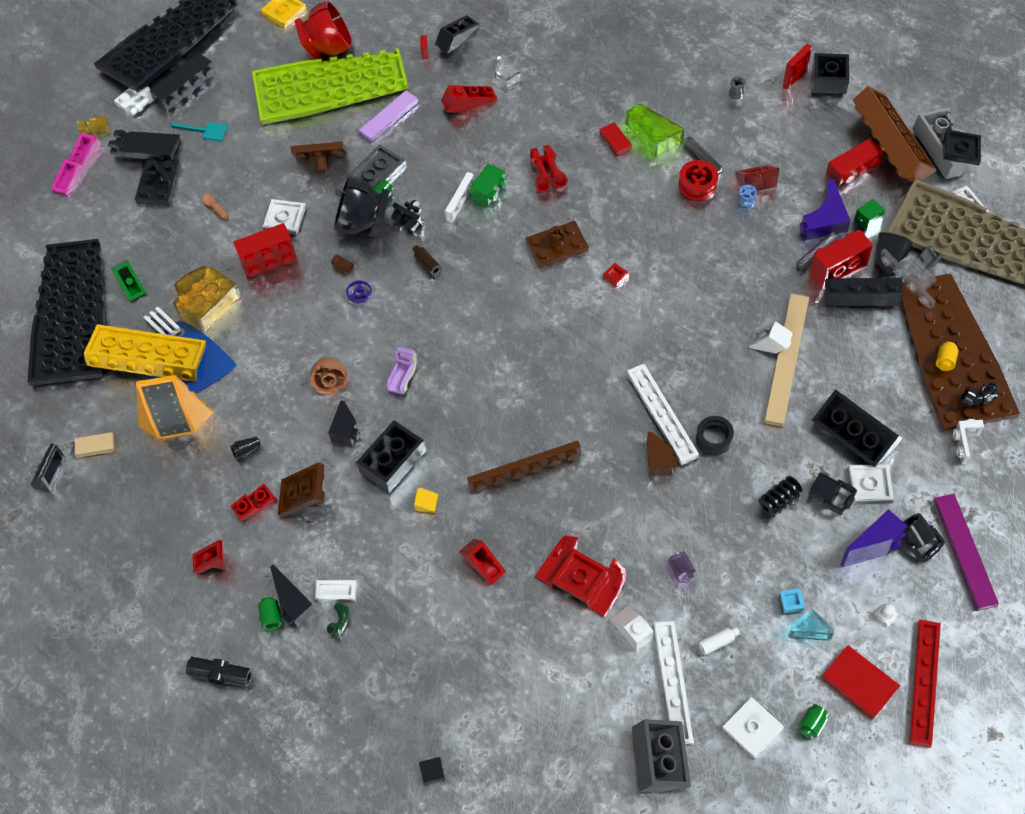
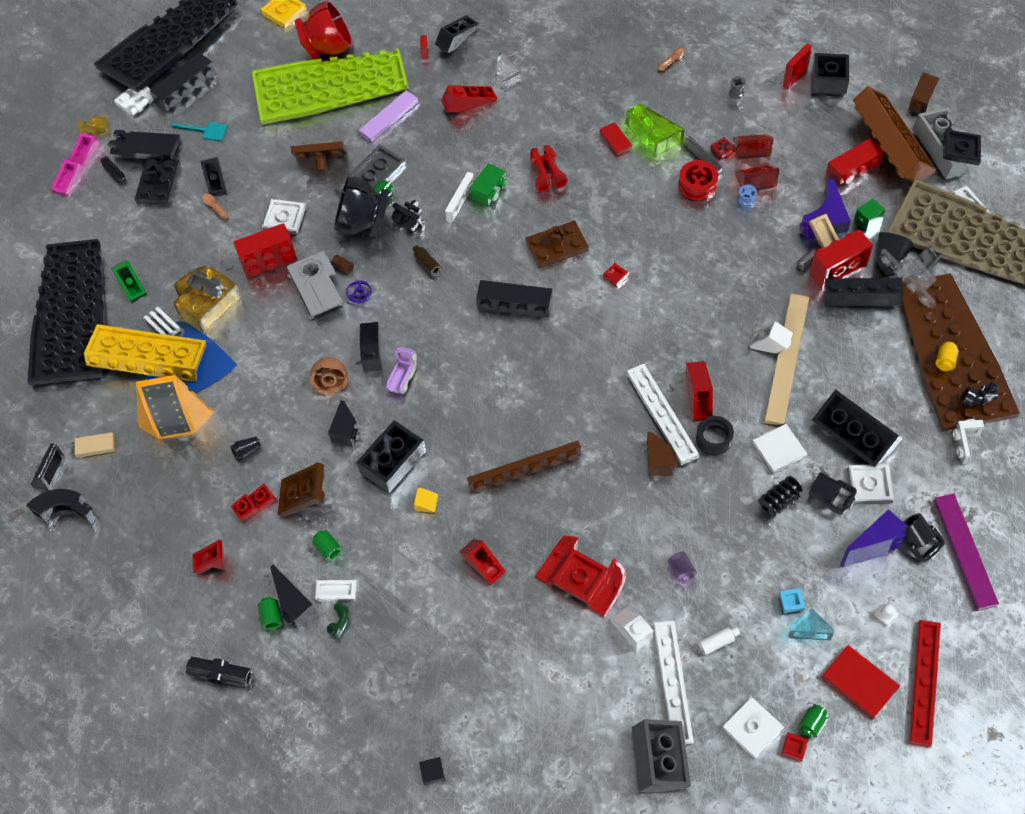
(58, 501): none -> black arch
(112, 169): none -> black axle
(212, 288): none -> dark grey hinge
(213, 175): none -> black slope
(318, 289): none -> light grey piece
(327, 545): none -> green brick
(370, 347): none -> black slope
(514, 298): none -> black brick
(677, 54): none -> nougat piece
(699, 390): none -> red slope
(722, 148): none -> red tile
(753, 146): none -> clear red slope
(779, 448): none -> white tile
(794, 746): none -> red tile
(823, 230): none -> tan tile
(923, 93): none -> reddish brown slope

